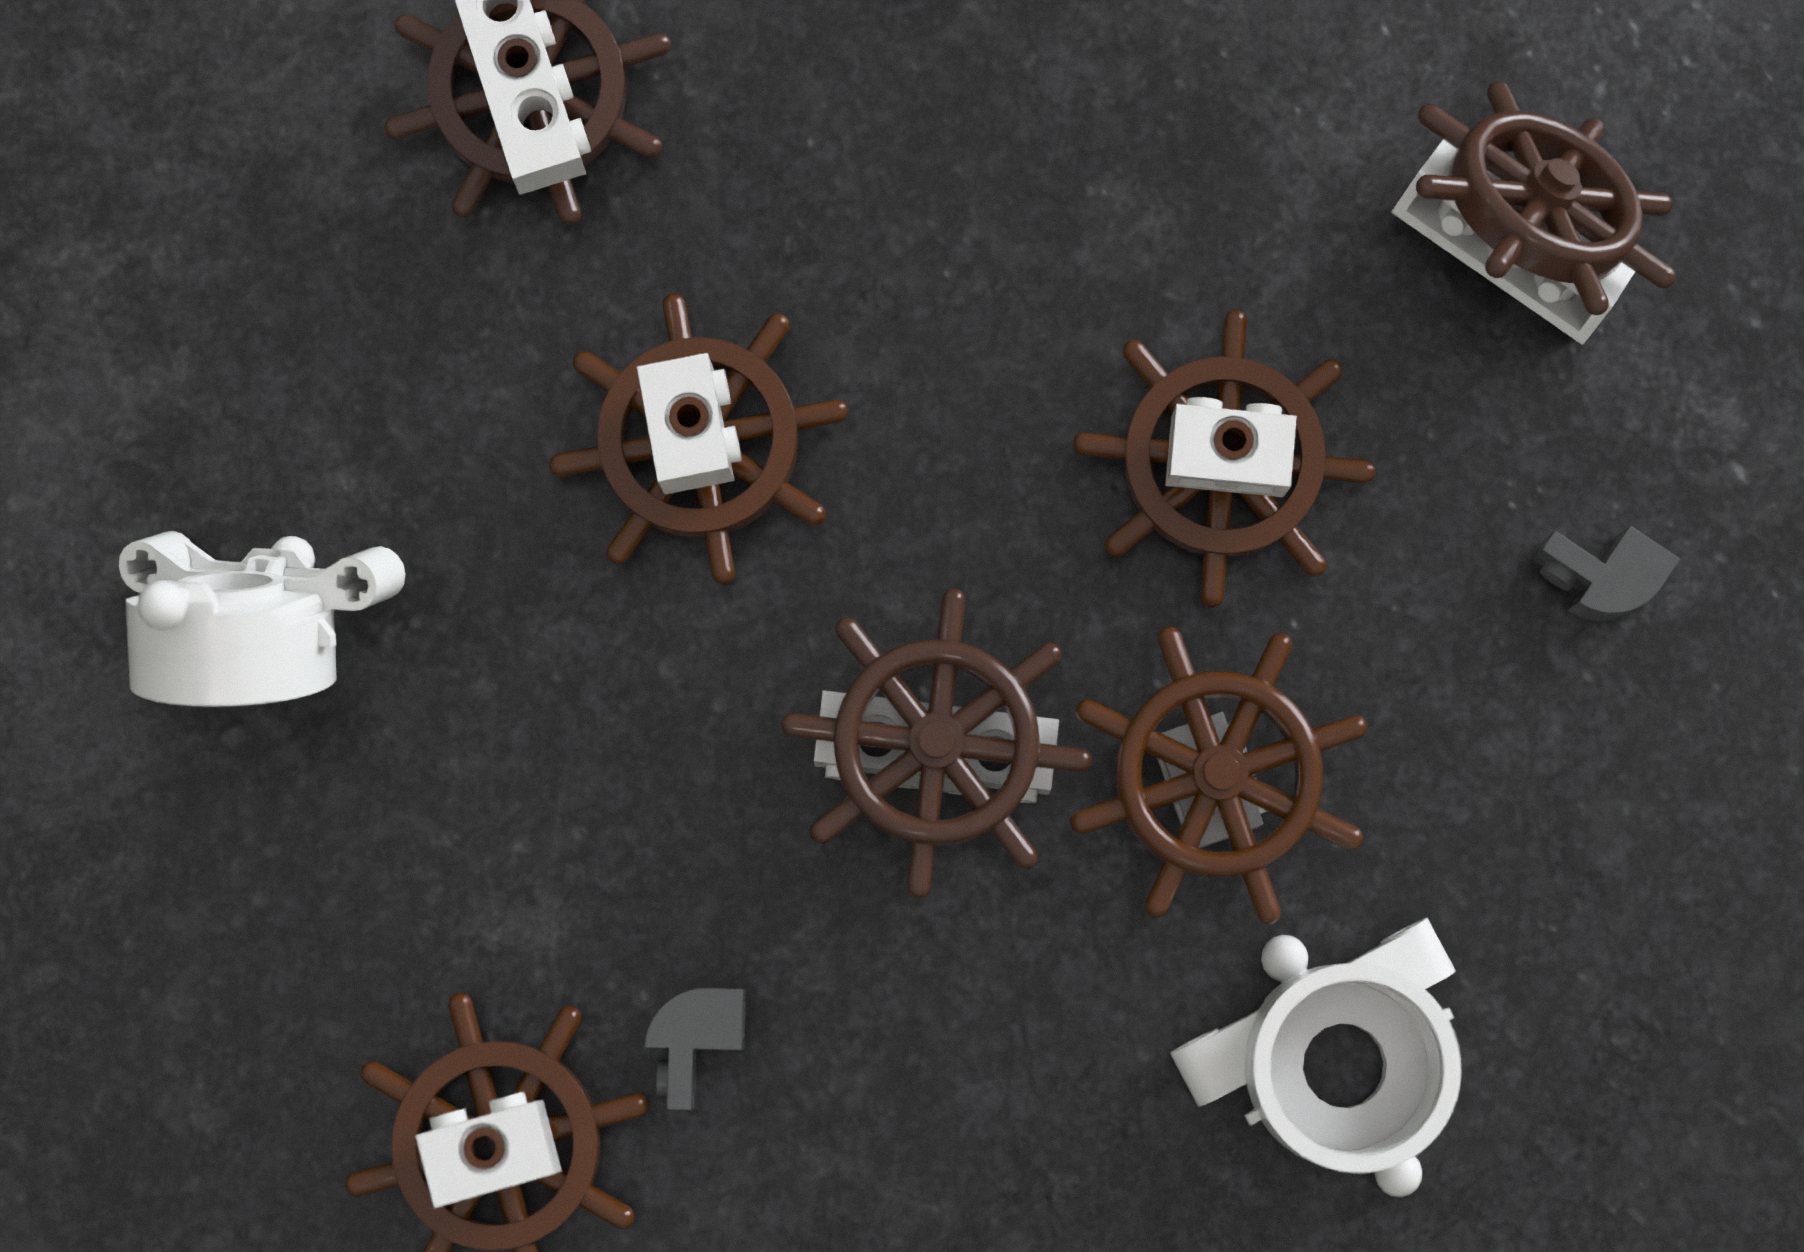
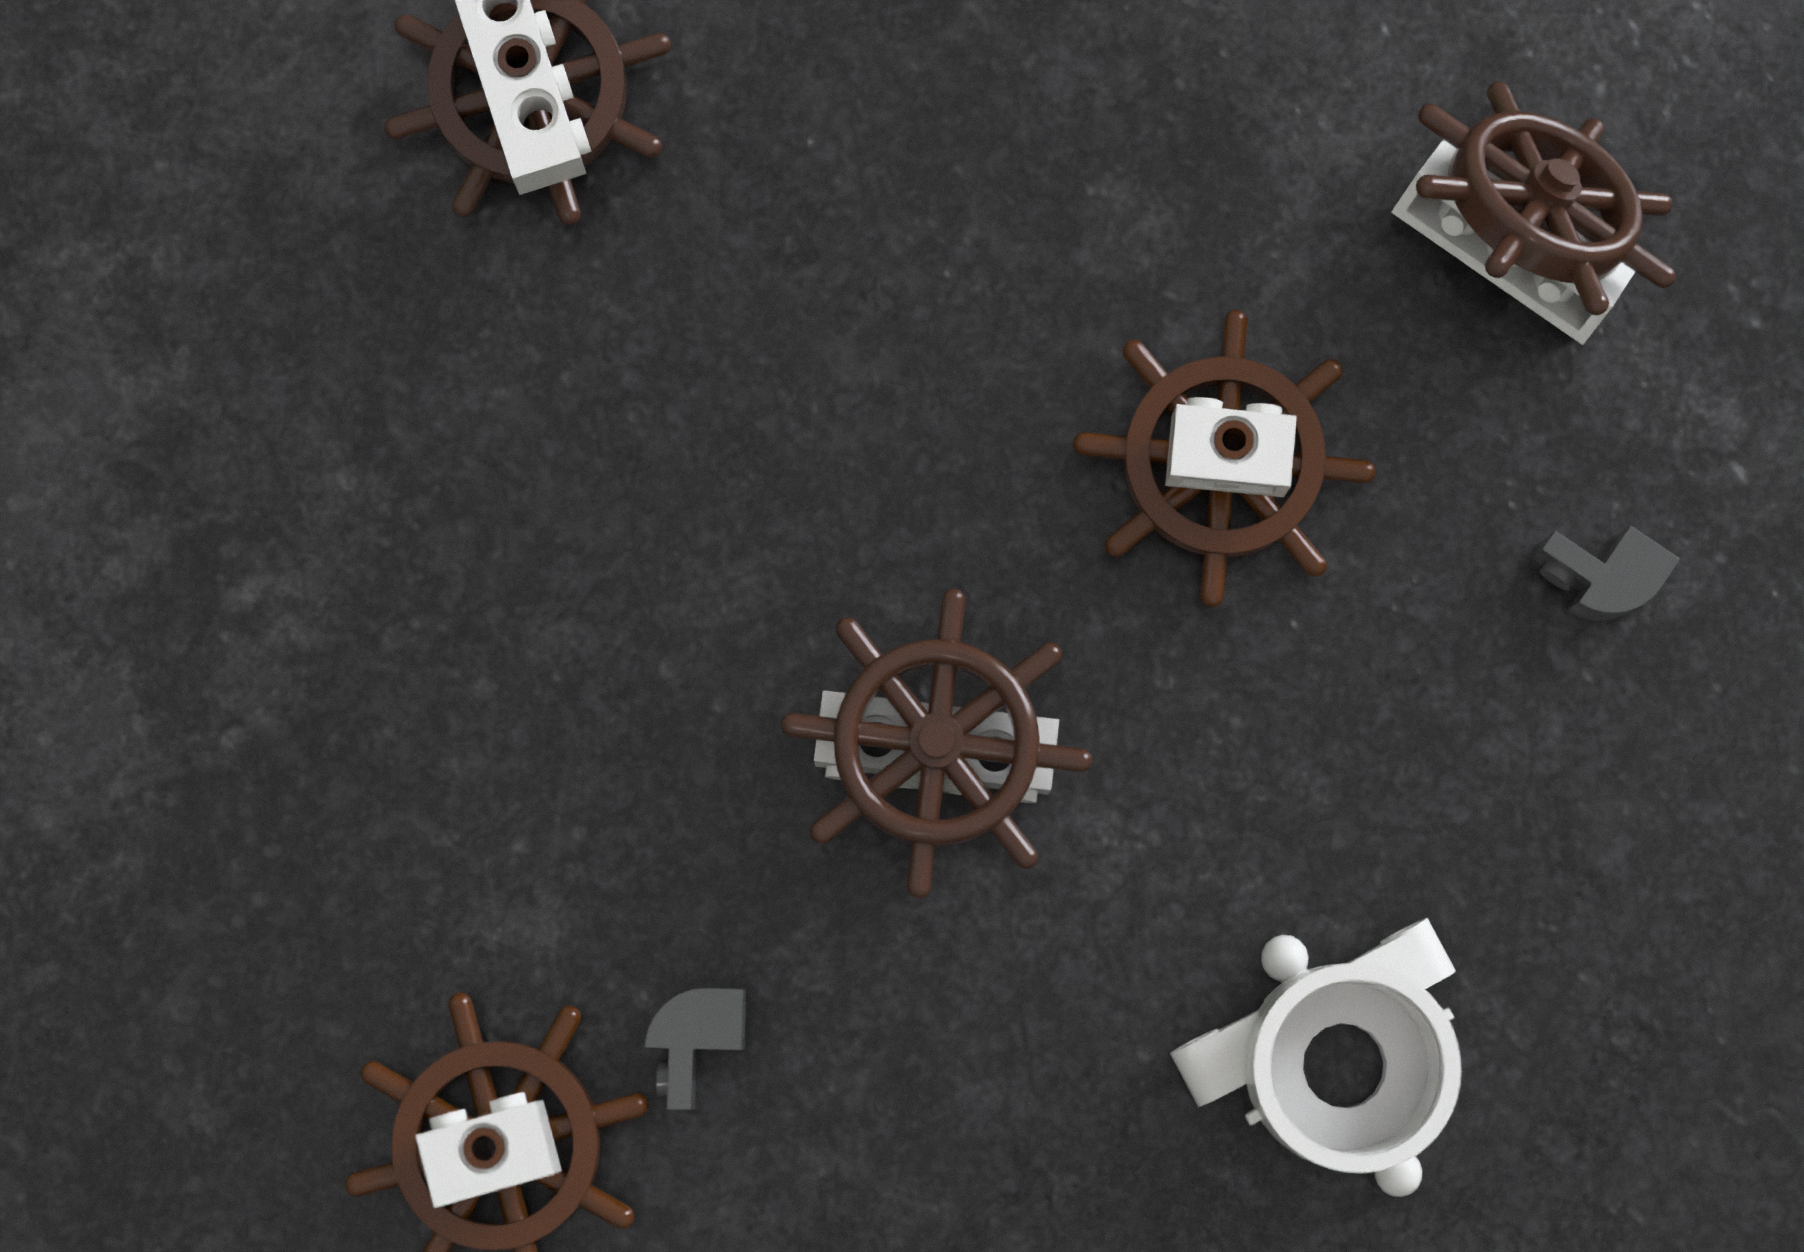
(244, 627): white piece -> none
(691, 439): reddish brown brick -> none
(1211, 775): reddish brown brick -> none

